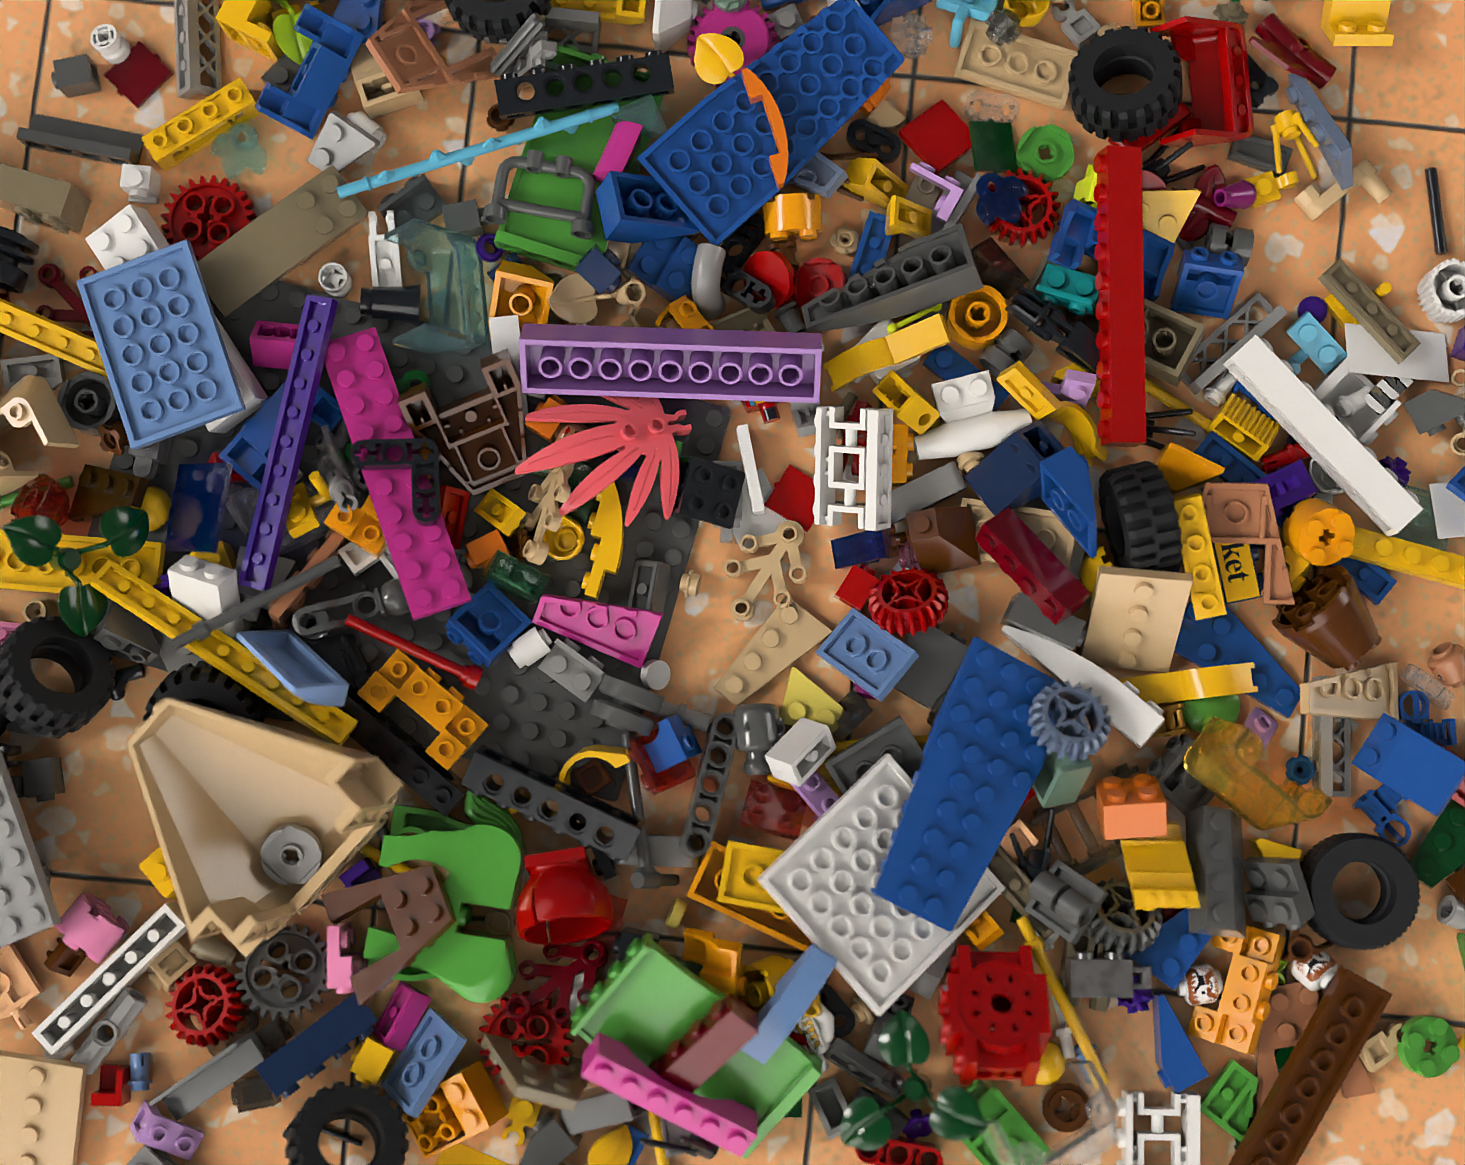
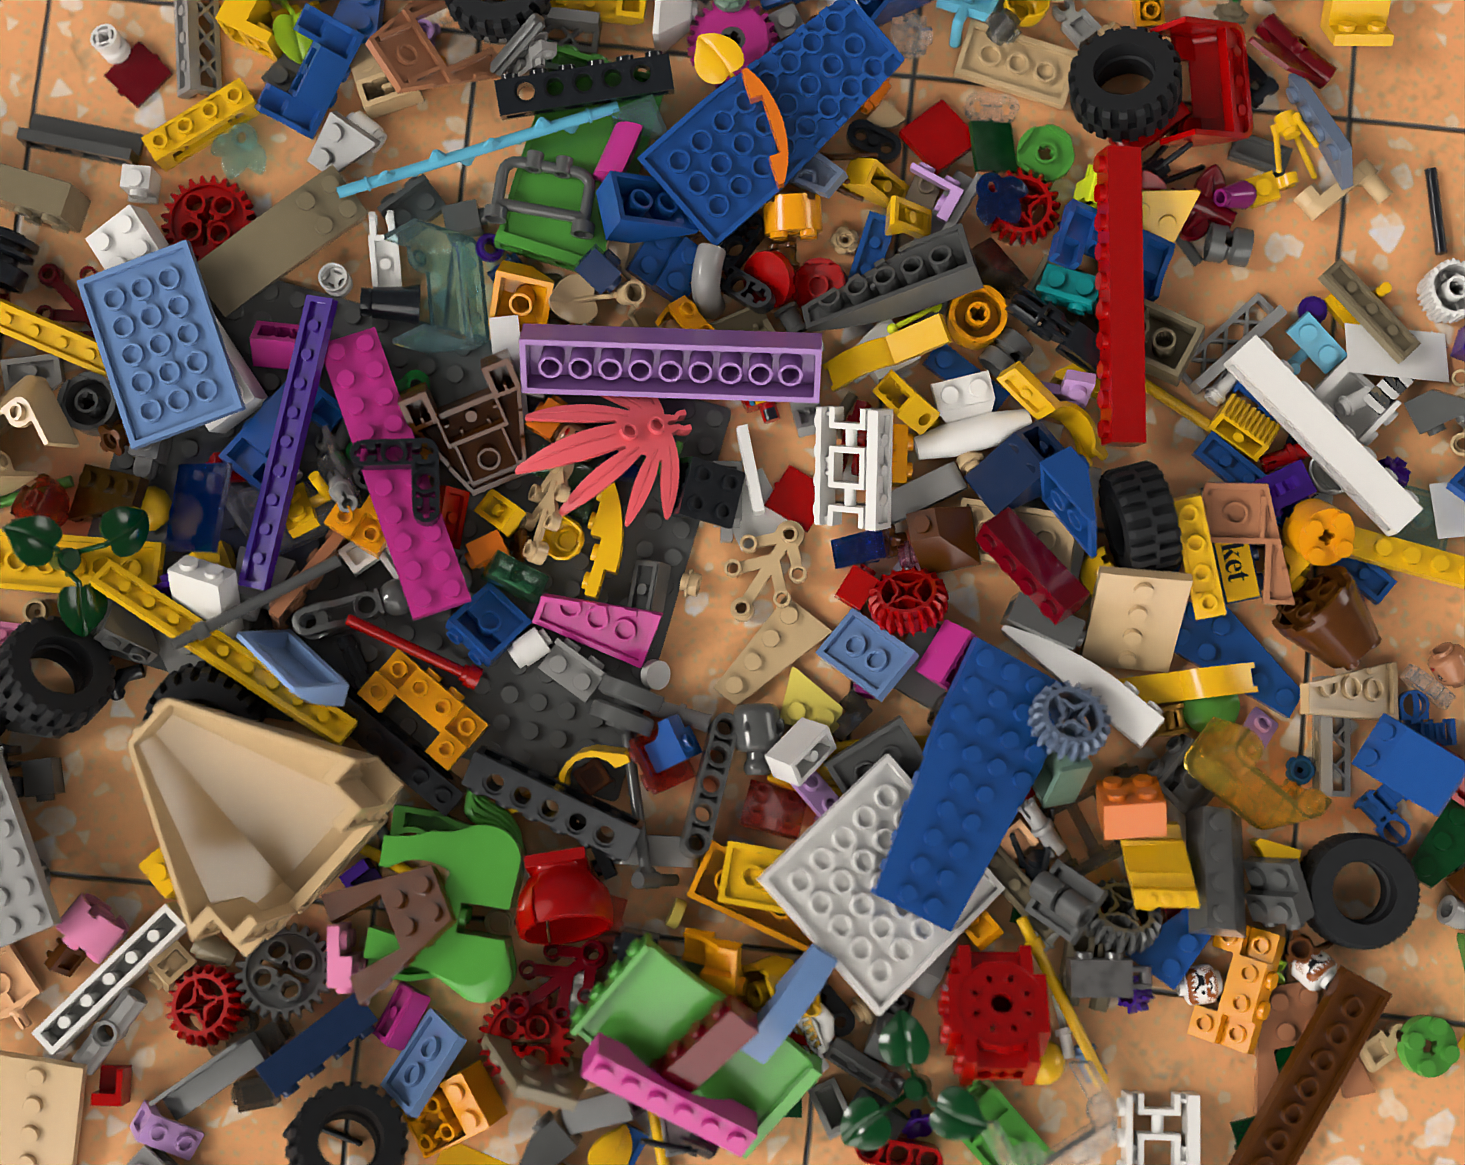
(76, 76): dark grey brick -> none
(139, 1071): medium blue pin -> none
(291, 837): light grey plate -> none
(371, 1060): yellow brick -> none
(493, 122): reddish brown plate -> none
(523, 1114): yellow plate -> none
(945, 654): none -> dark pink brick
(1042, 827): none -> light grey pin
(1058, 1119): reddish brown gear -> none
(1150, 428): black plant -> none
(1173, 1050): blue slope -> none
(1184, 468): light orange slope -> none
(1207, 283): blue plate -> none
(1230, 1099): bright green wing -> none

